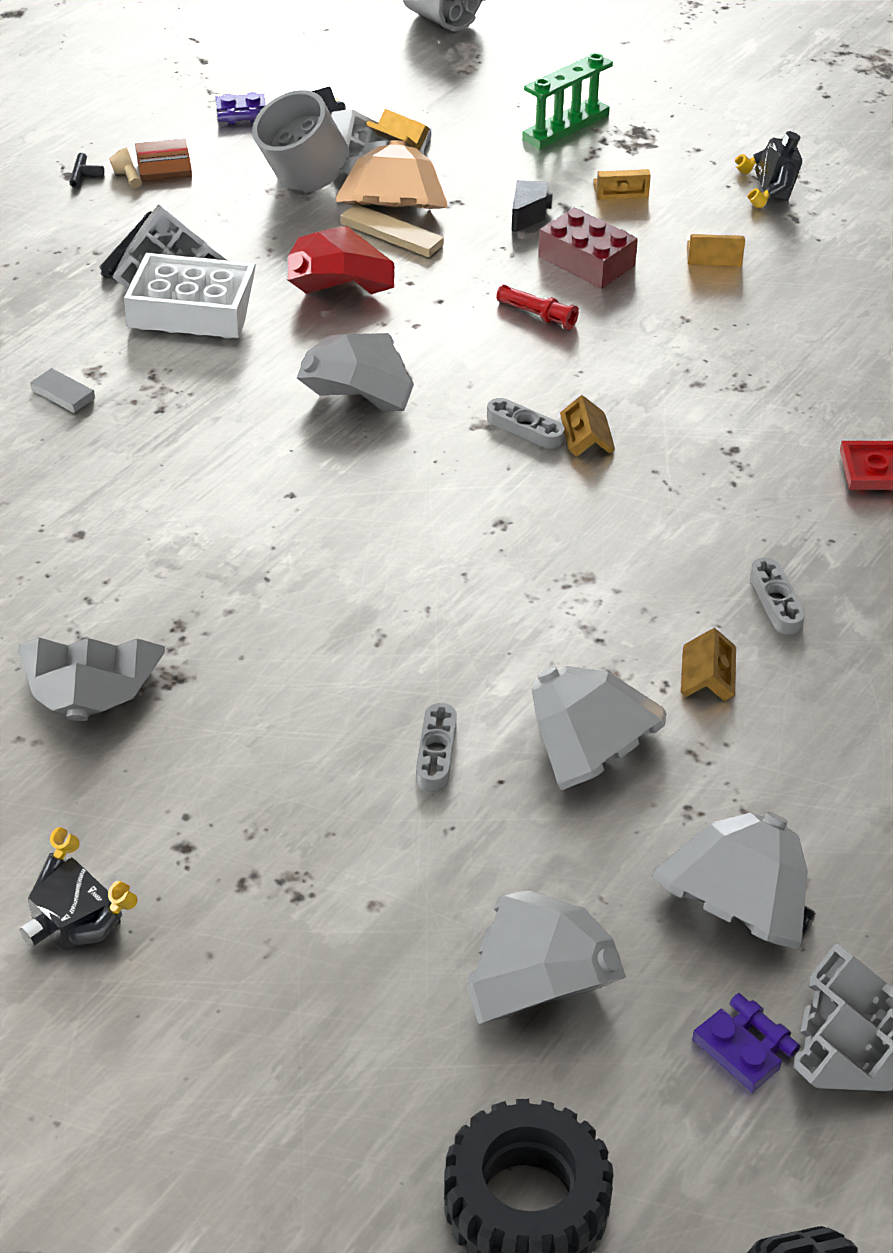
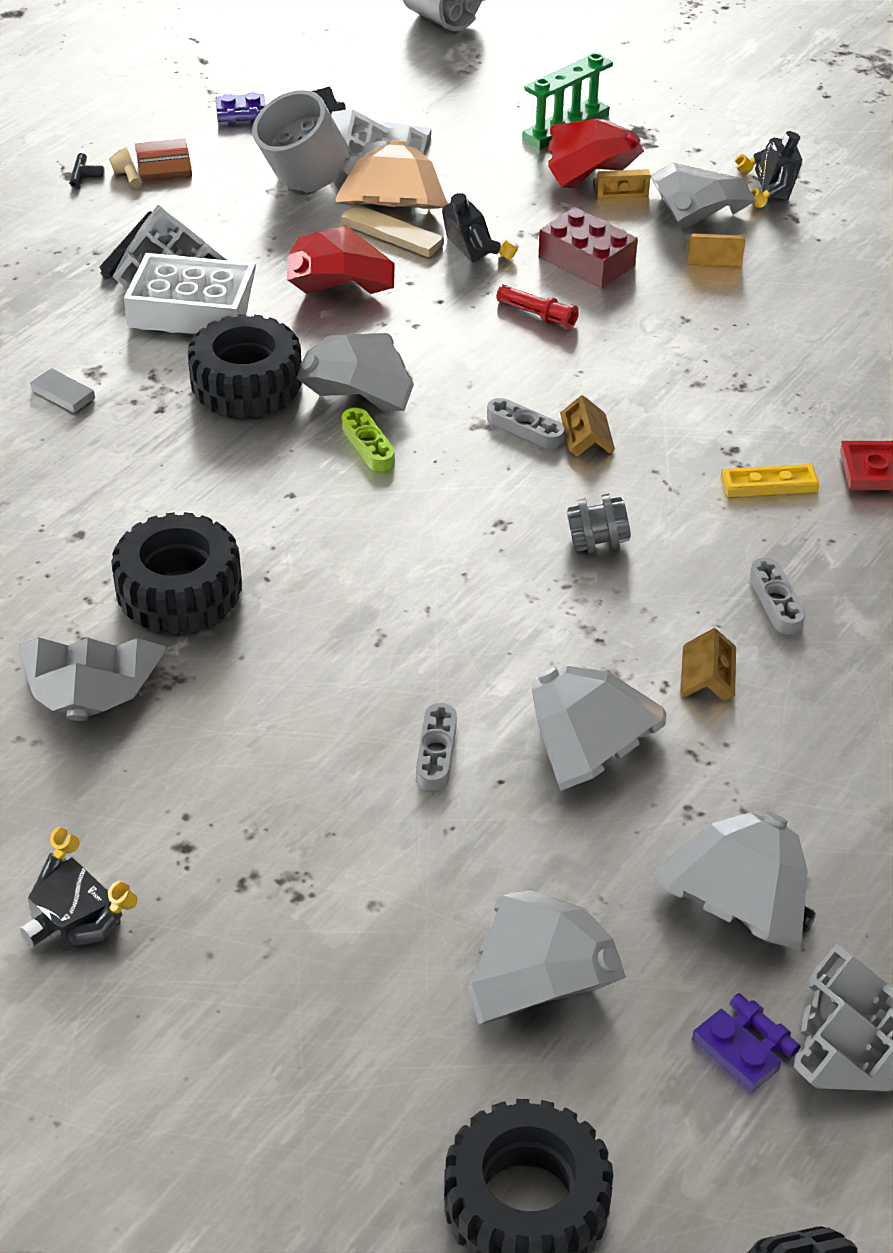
(179, 600): none -> black tyre
(245, 365): none -> black tyre
(367, 449): none -> lime beam
(400, 128): panel -> none
(469, 232): none -> black torso
(530, 203): black slope -> none
(588, 146): none -> red brick
(599, 524): none -> dark grey piece
(698, 193): none -> light grey brick
(769, 480): none -> yellow tile

